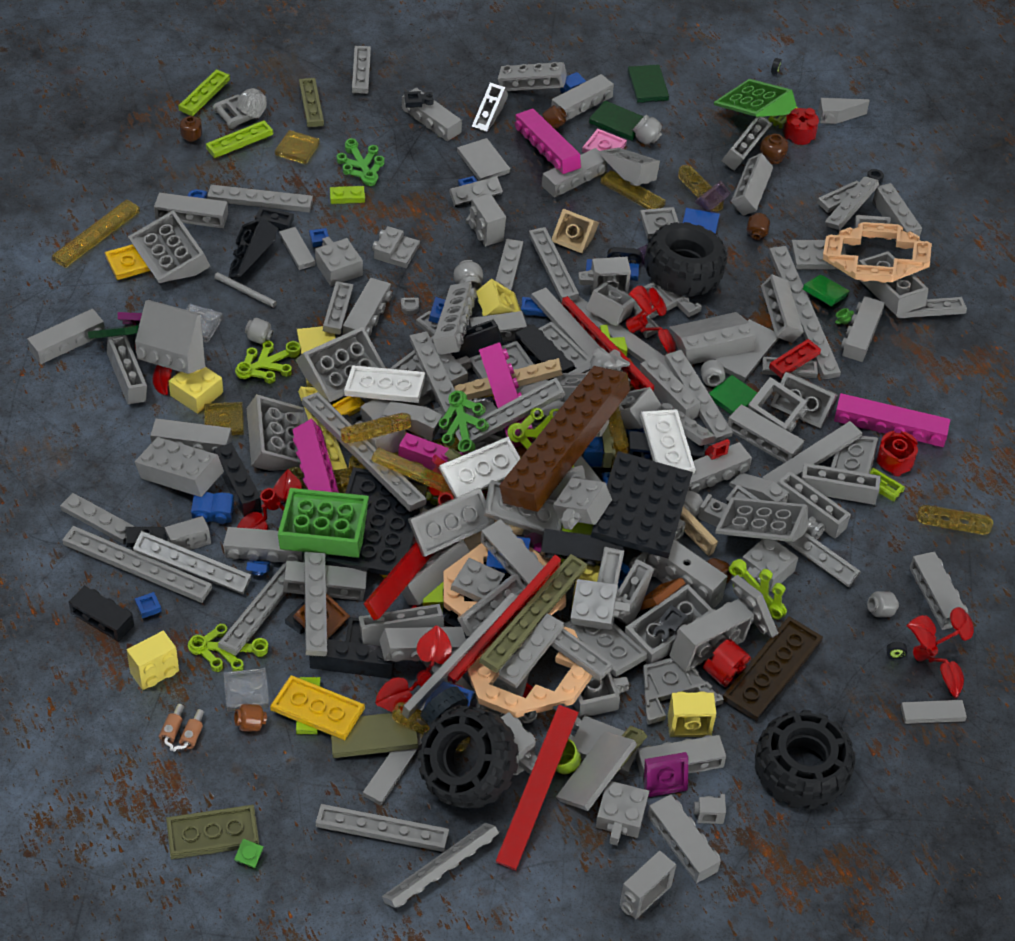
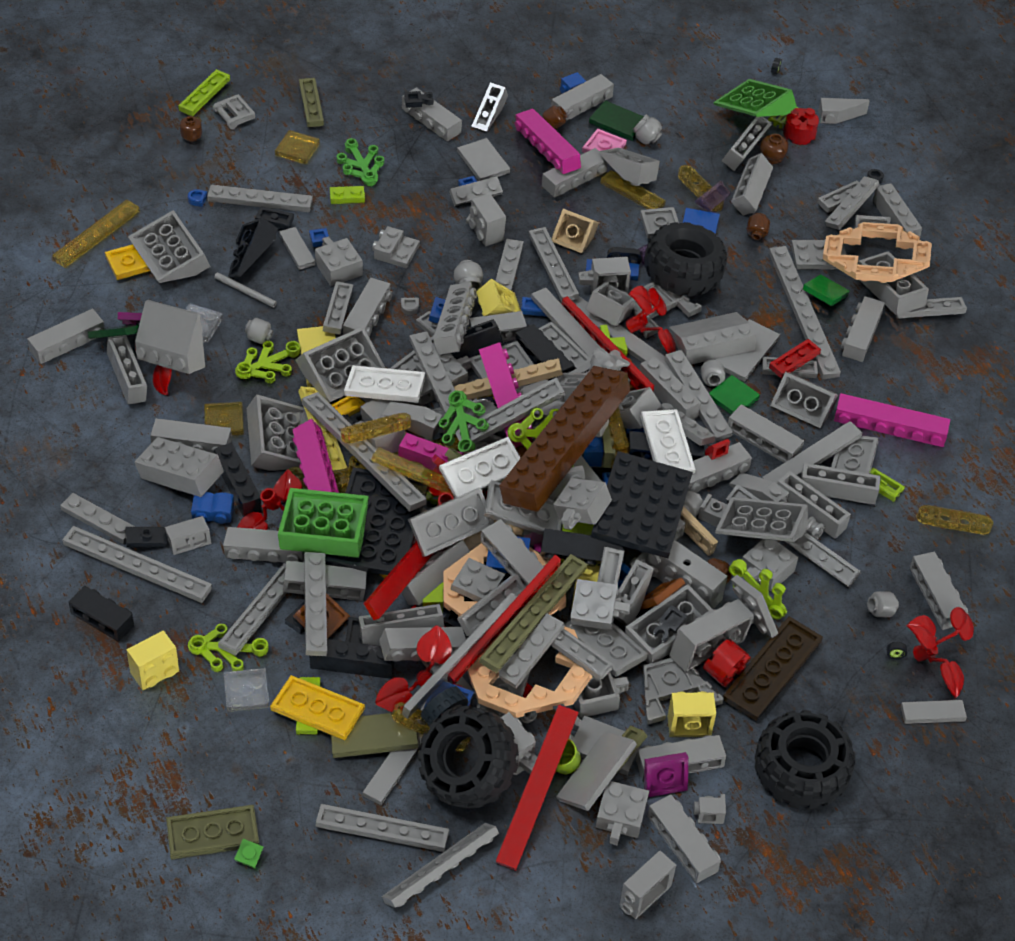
(148, 605): blue plate -> none
(189, 734): nougat piece -> none
(192, 562): light grey plate -> none
(193, 209): light grey brick -> none
(196, 388): light yellow brick -> none
(239, 139): lime plate -> none
(250, 717): dark orange head -> none
(252, 103): light grey hair -> none
(258, 567): blue plate -> none
(361, 69): light grey plate -> none
(533, 76): light grey brick -> none
(648, 83): dark green tile -> none
(770, 386): light grey window -> none
(782, 308): light grey brick -> none
(844, 316): bright green plate -> none
(897, 452): red brick -> none

